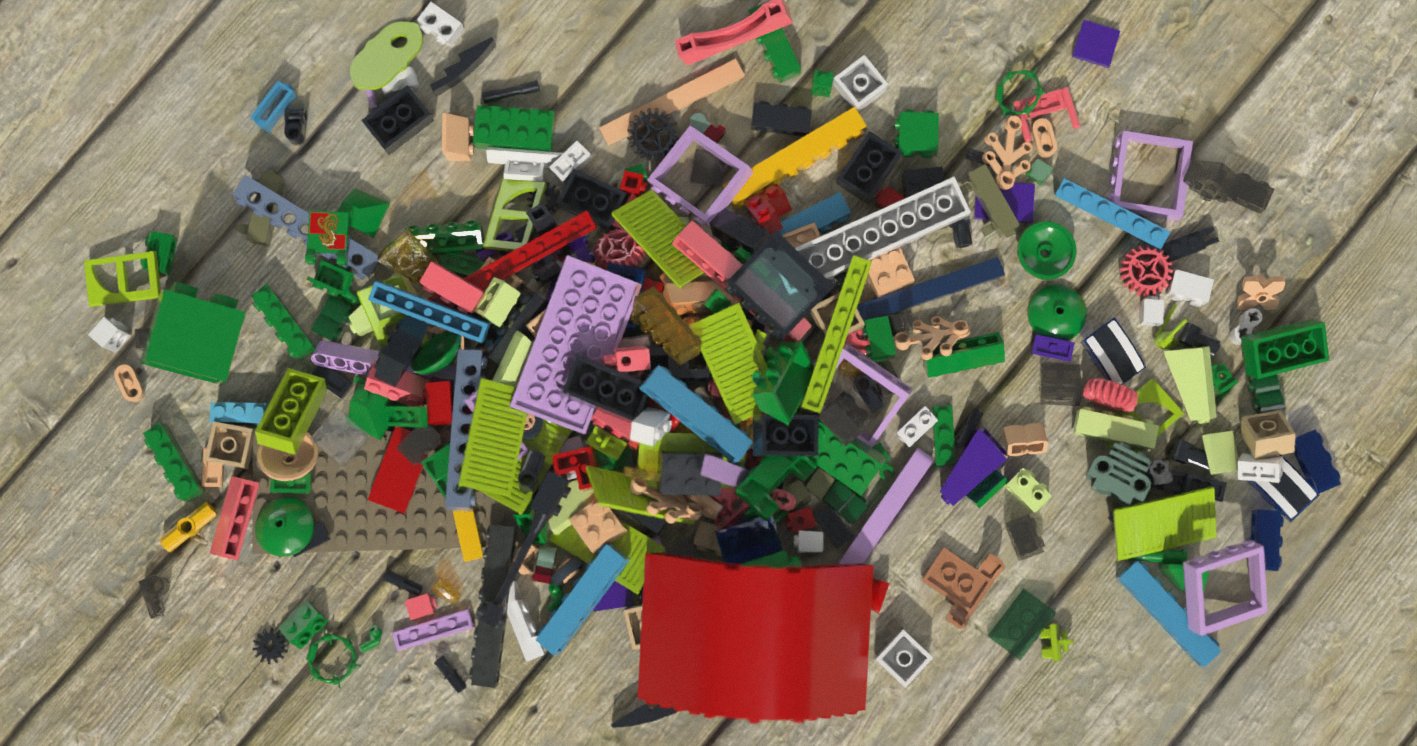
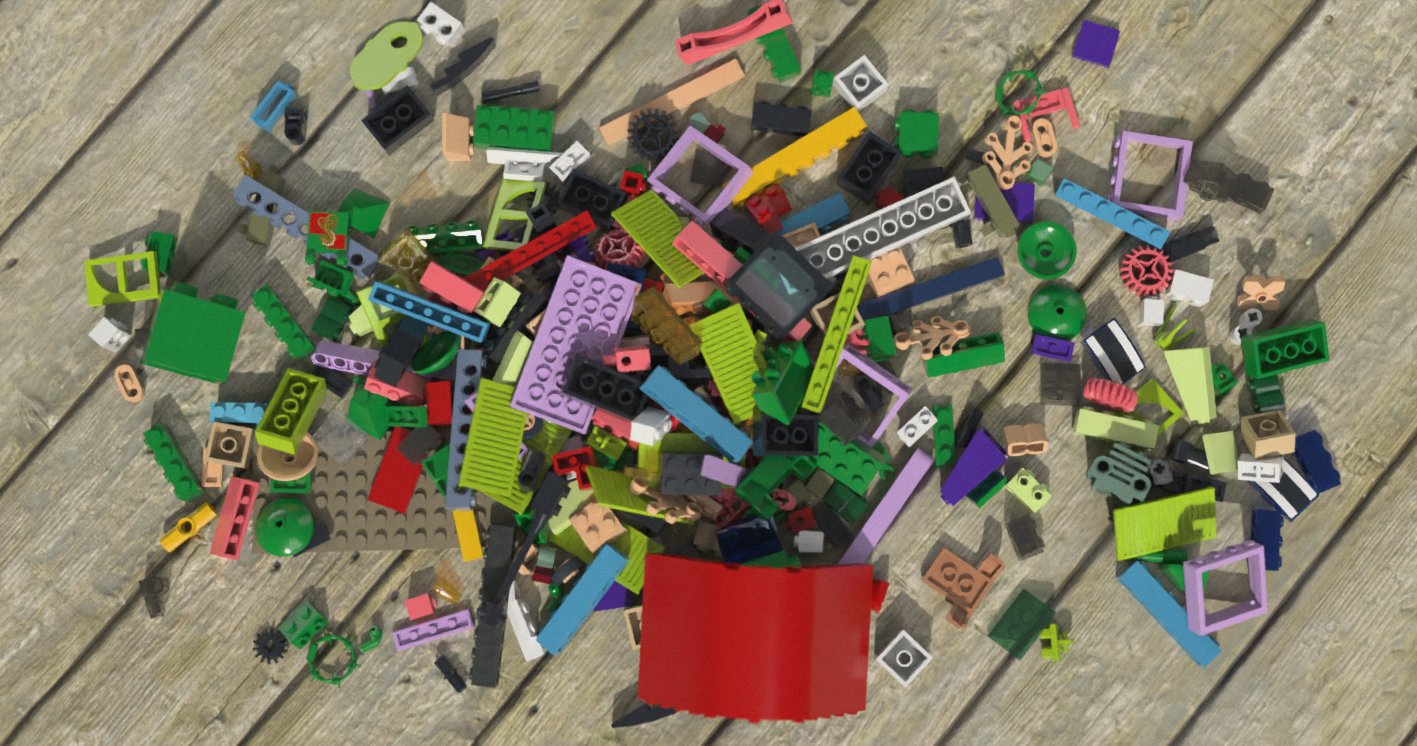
(248, 165): none -> clear yellow cone
(403, 583): black axle -> none
(1195, 337): black piece -> none

